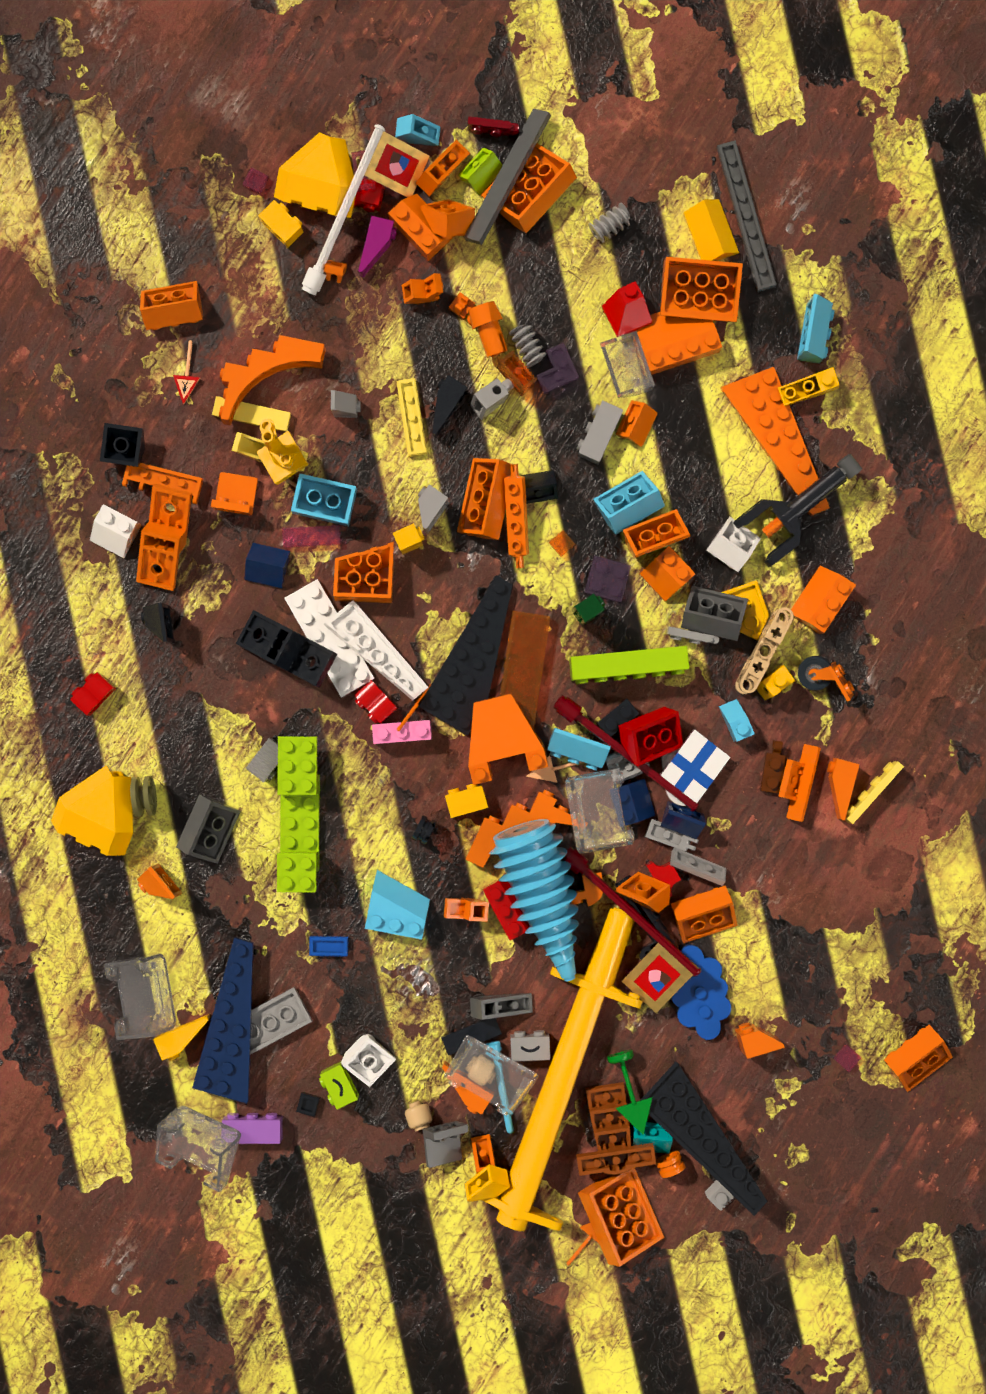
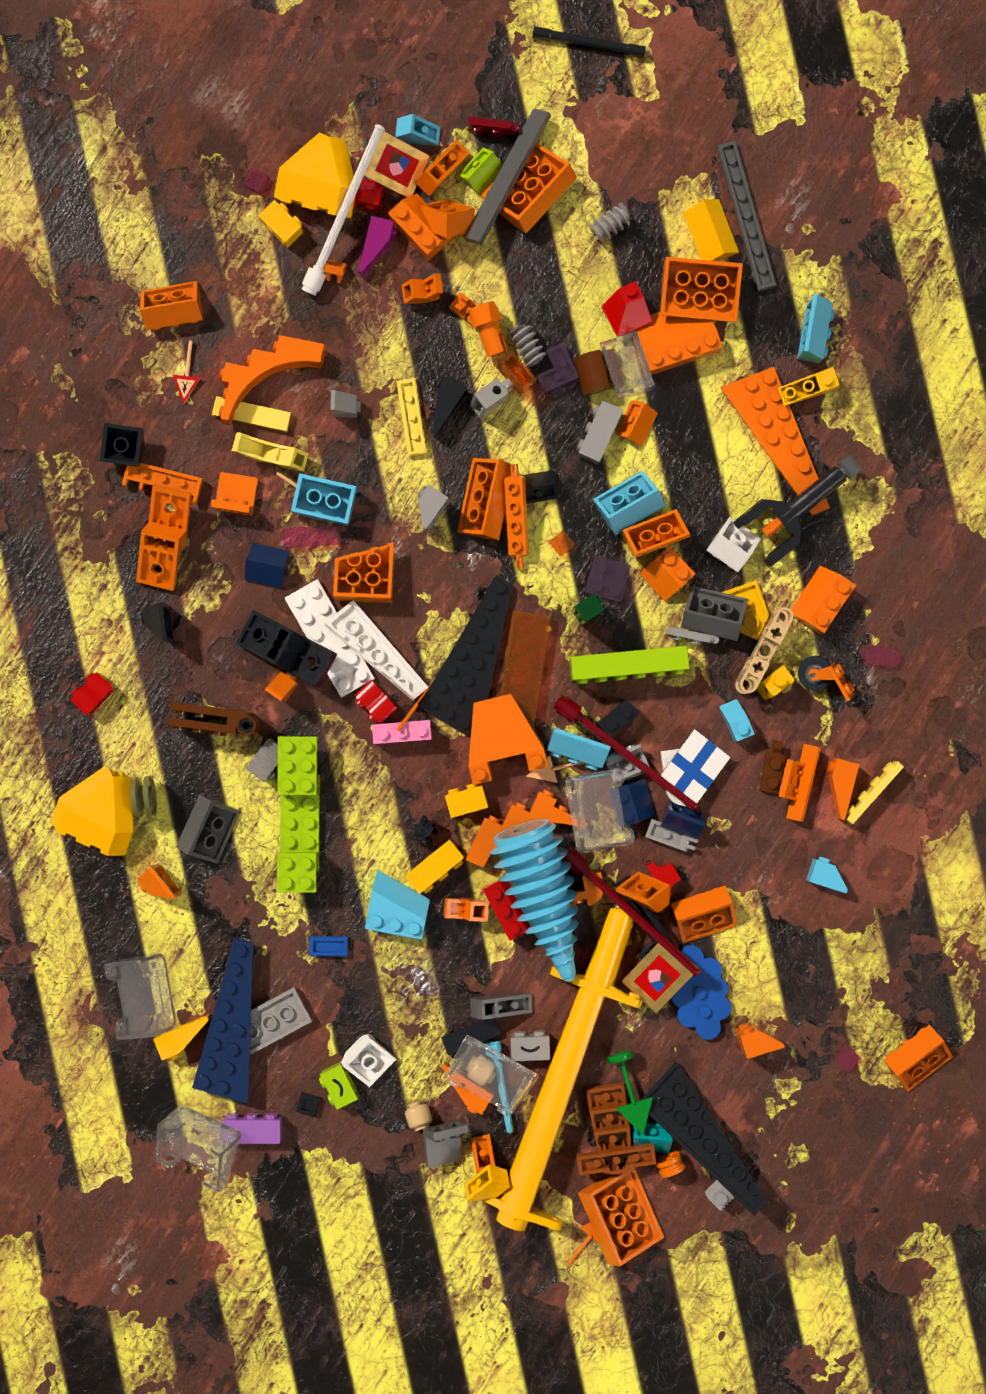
(114, 531): white slope -> none
(236, 720): none -> reddish brown hinge
(281, 454): yellow piece -> none
(282, 686): none -> orange slope
(409, 538): yellow brick -> none
(435, 867): none -> yellow brick
(548, 34): none -> black piece
(593, 373): none -> reddish brown brick
(651, 735): red slope -> none
(698, 866): light grey tile -> none
(826, 875): none -> medium azure slope
(881, 656): none -> clear pink tile

